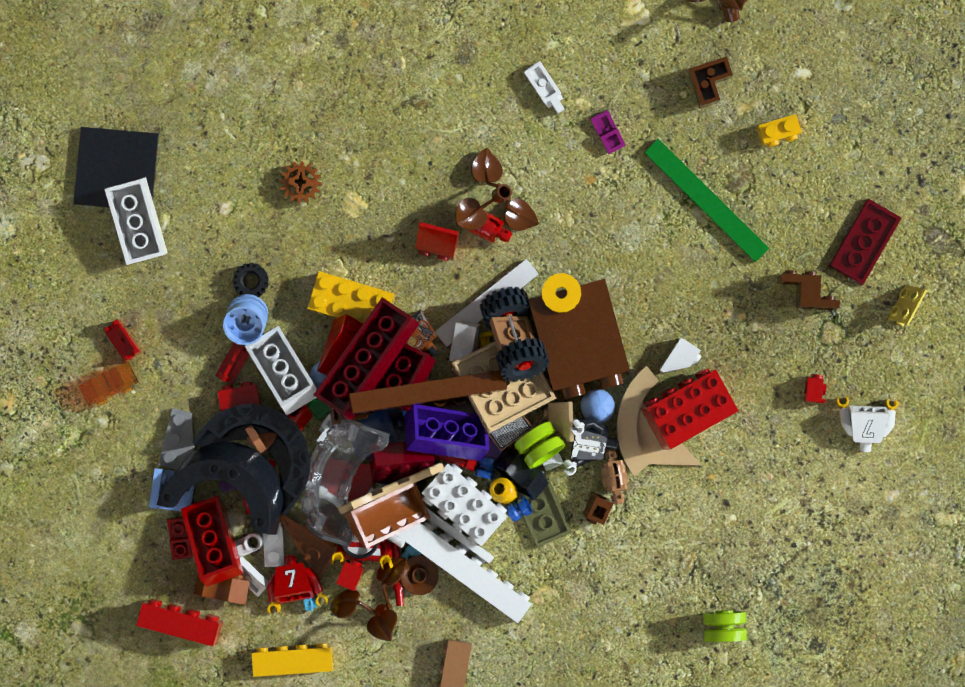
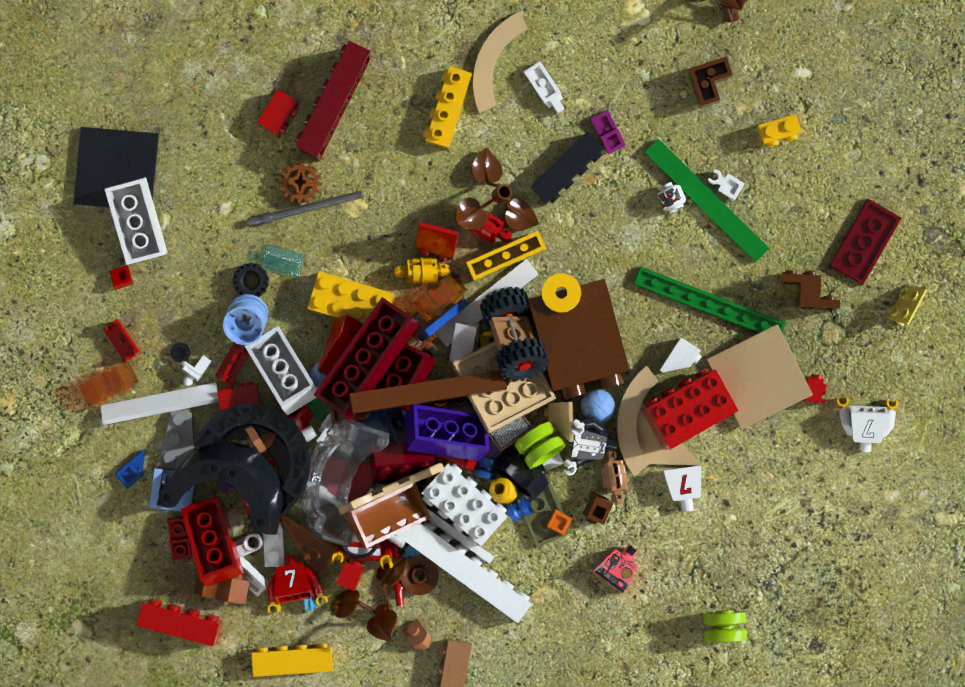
(121, 277): none -> red tile
(132, 470): none -> blue tile
(159, 403): none -> white tile
(180, 352): none -> black tile
(196, 372): none -> white piece
(268, 217): none -> flat silver bar
(278, 113): none -> red brick
(283, 260): none -> clear light blue slope
(309, 433): none -> white hinge
(334, 100): none -> dark red brick
(417, 635): none -> nougat plate
(422, 270): none -> yellow piece
(438, 298): none -> clear orange brick
(442, 320): none -> blue tile
(448, 108): none -> yellow brick
(488, 56): none -> tan tile
(506, 256): none -> yellow brick
(559, 522): none -> orange tile
(566, 168): none -> black brick
(618, 568): none -> torso
(671, 197): none -> head
(684, 485): none -> white torso
(704, 301): none -> green tile
(729, 185): none -> white plate
(761, 376): none -> tan tile

